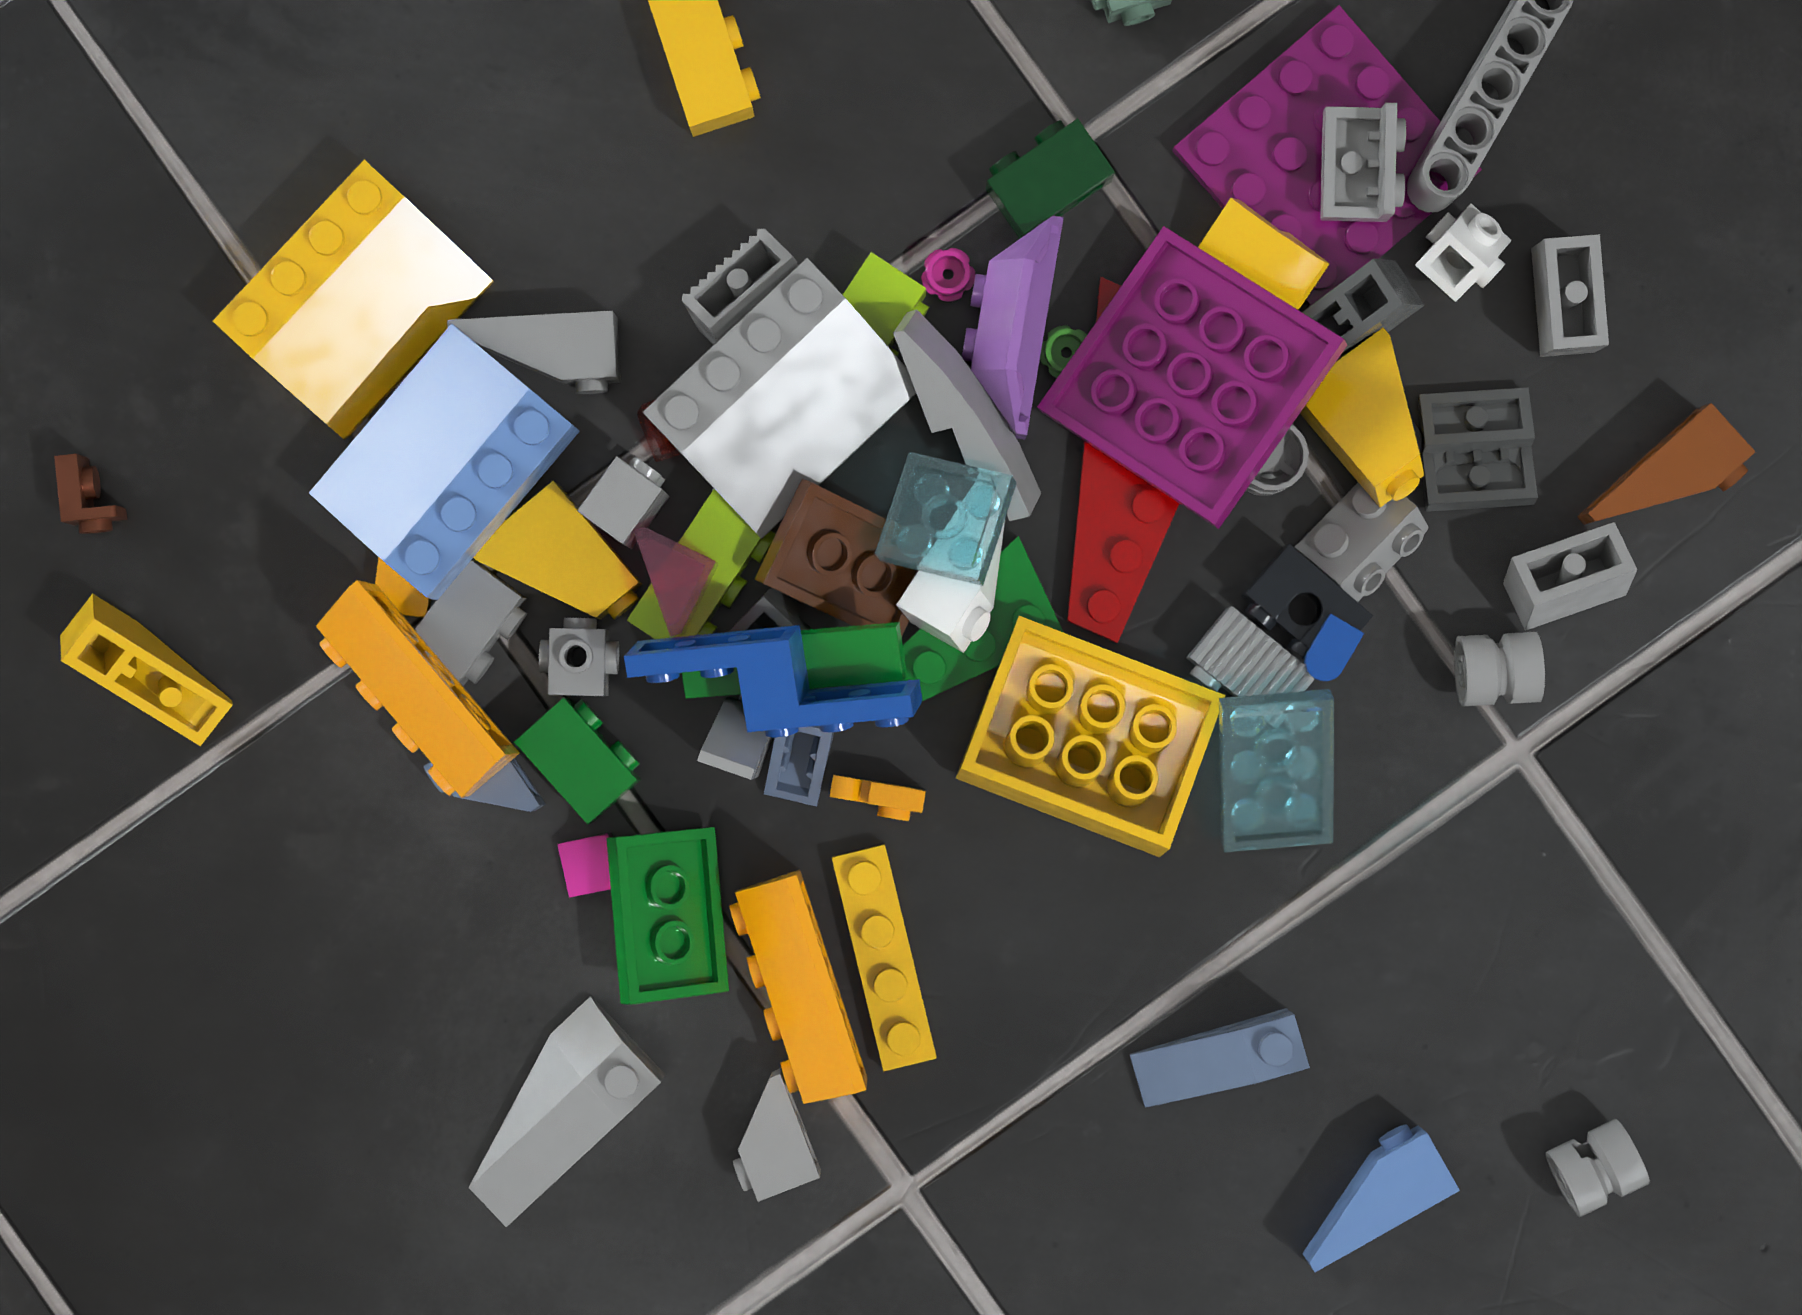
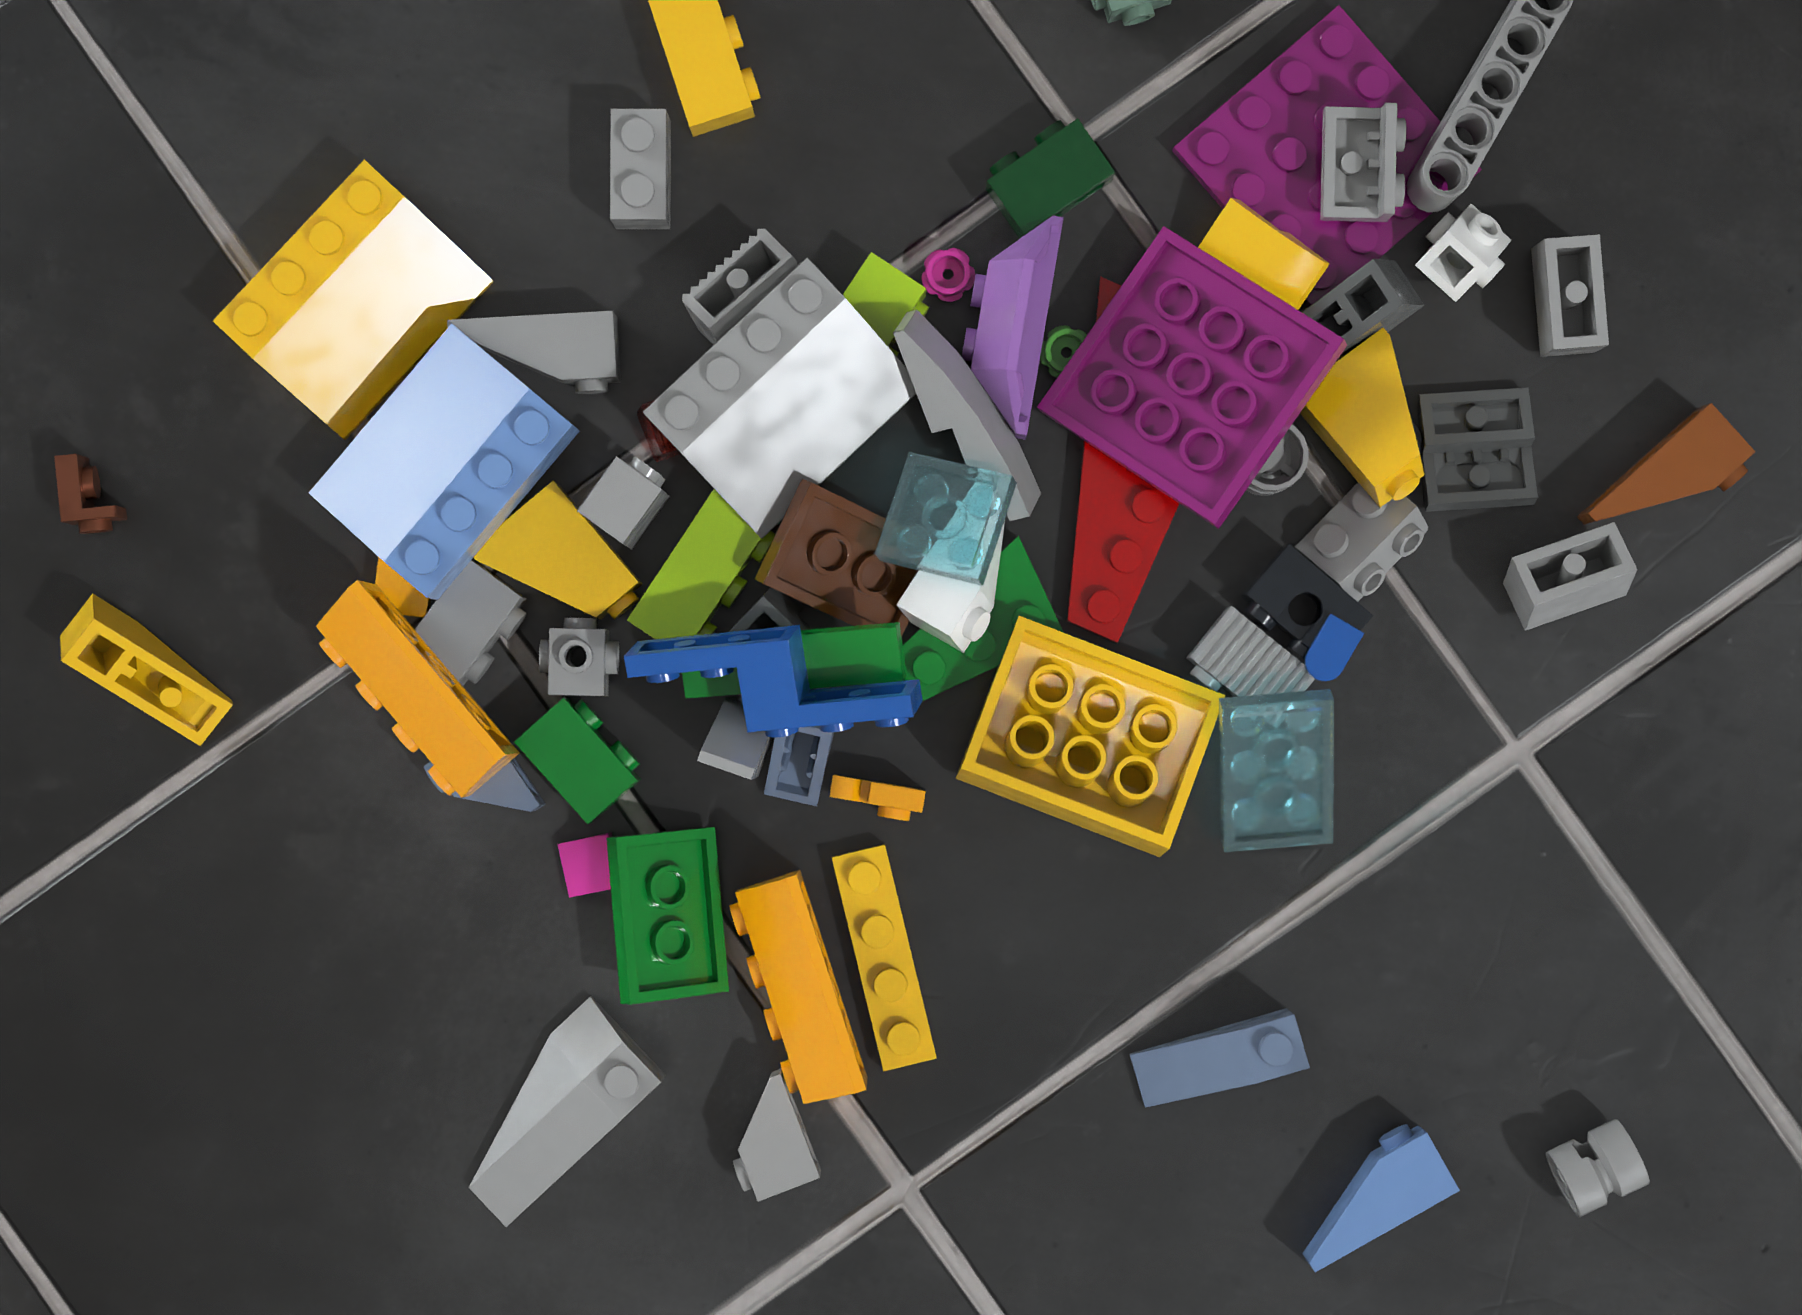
(640, 169): none -> light grey brick
(677, 577): clear pink slope -> none
(1503, 668): light grey wheel -> none

